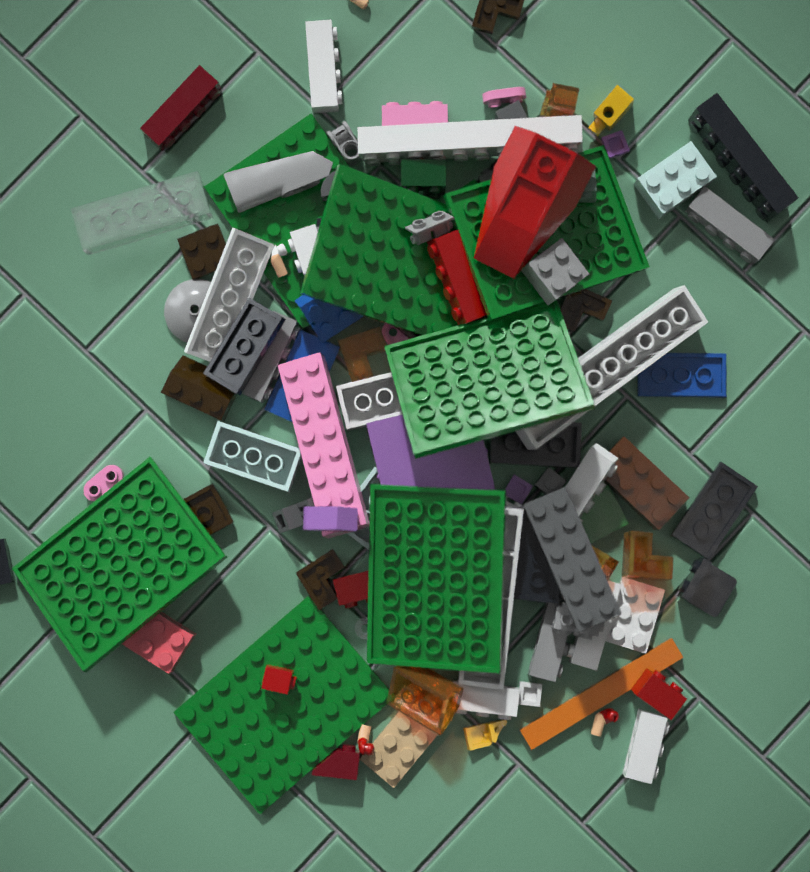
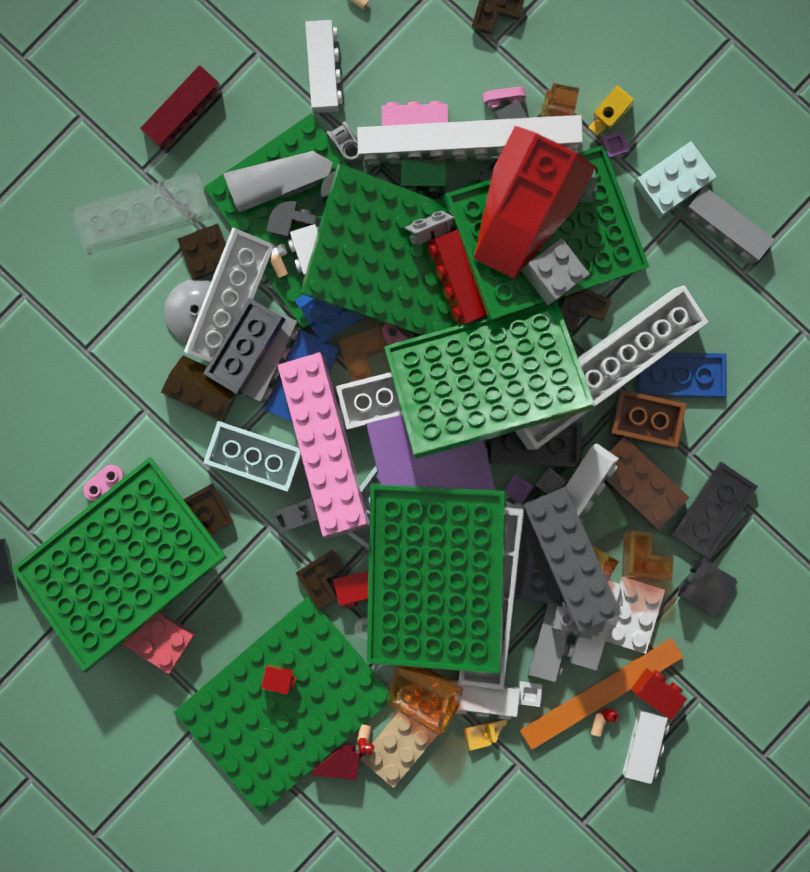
(285, 216): none -> dark grey brick
(330, 518): medium lavender slope -> none
(647, 419): none -> dark orange brick
(741, 158): black brick -> none

